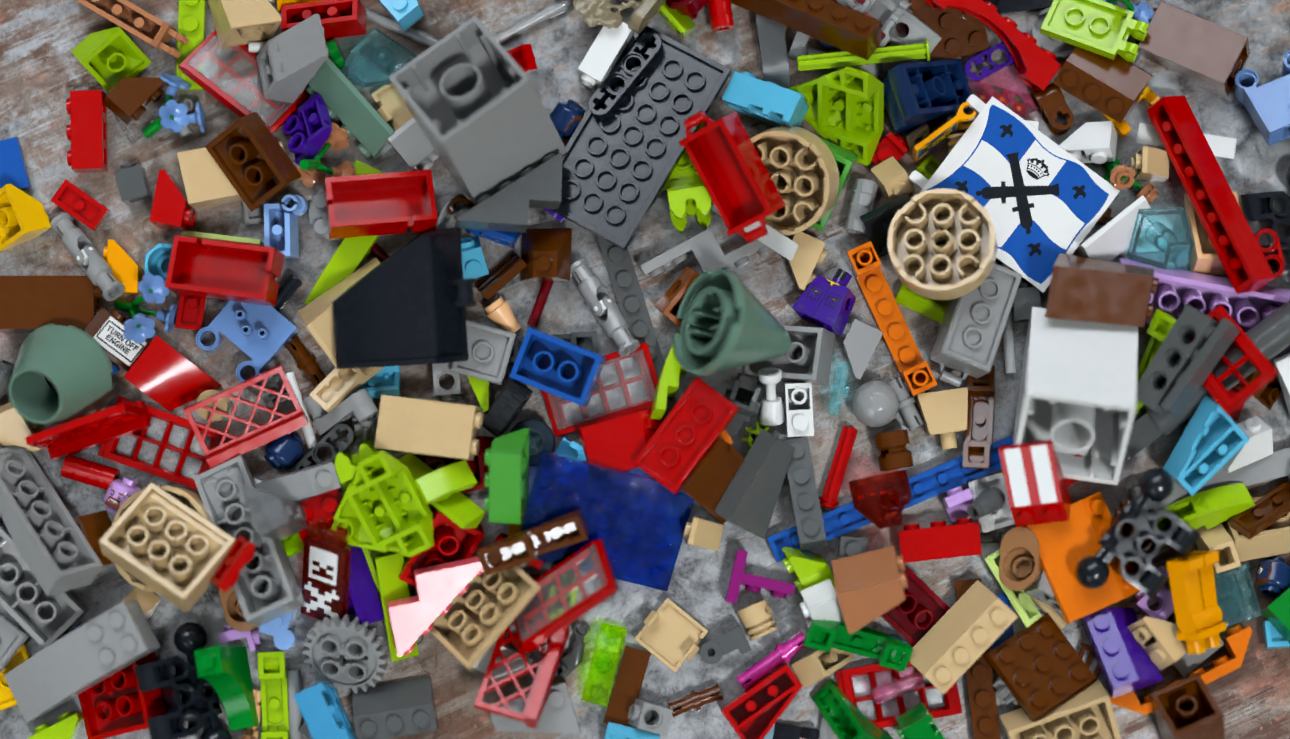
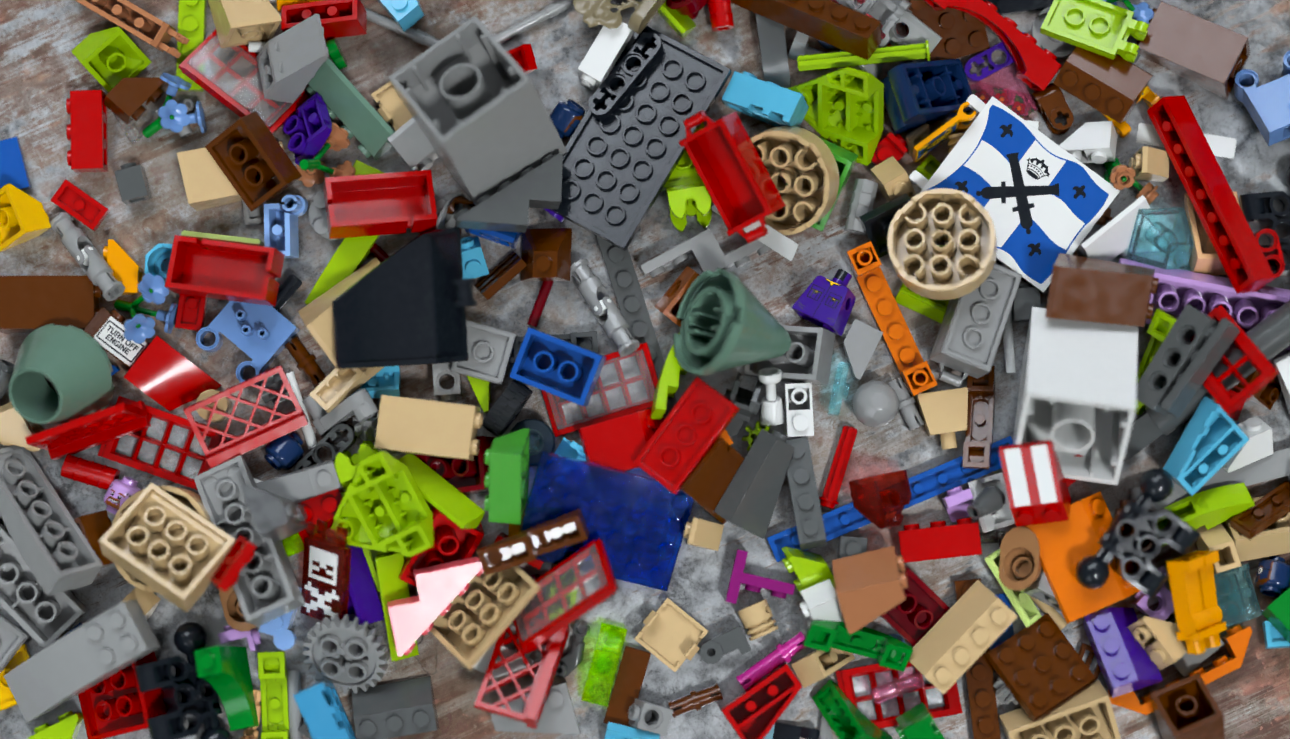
(171, 206): red slope -> none
(376, 60): clear light blue slope -> none
(445, 481): lime slope -> none
(502, 315): light nougat cone -> none
(808, 253): tan slope -> none
(893, 450): reddish brown wheel -> none

